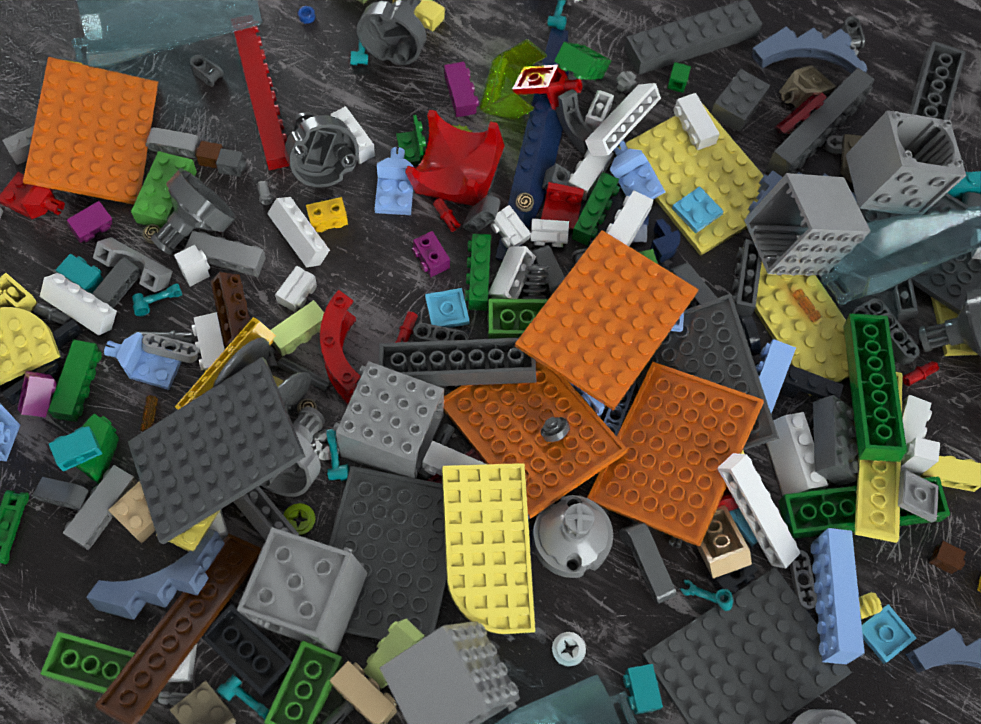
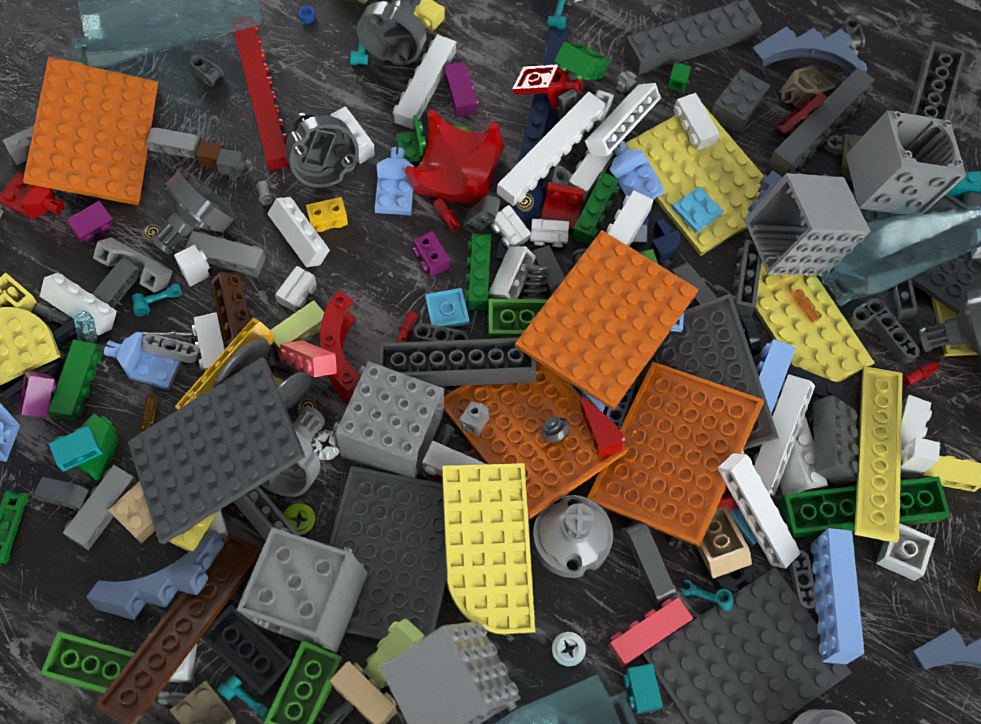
(80, 273): teal brick -> none
(85, 327): none -> clear light blue beam
(154, 201): bright green brick -> none
(308, 358): none -> coral brick
(337, 471): teal brick -> none
(424, 81): none -> white brick
(474, 418): none -> light grey brick
(504, 71): clear neon green windscreen -> none
(551, 149): none -> white brick
(602, 430): none -> red slope
(650, 631): none -> coral brick
(787, 419): none -> white brick
(869, 605): light yellow gear -> none
(874, 388): green brick -> none
(886, 634): medium azure plate -> none
(908, 555): none -> white brick
(918, 496): light grey tile -> none
(948, 557): reddish brown brick -> none

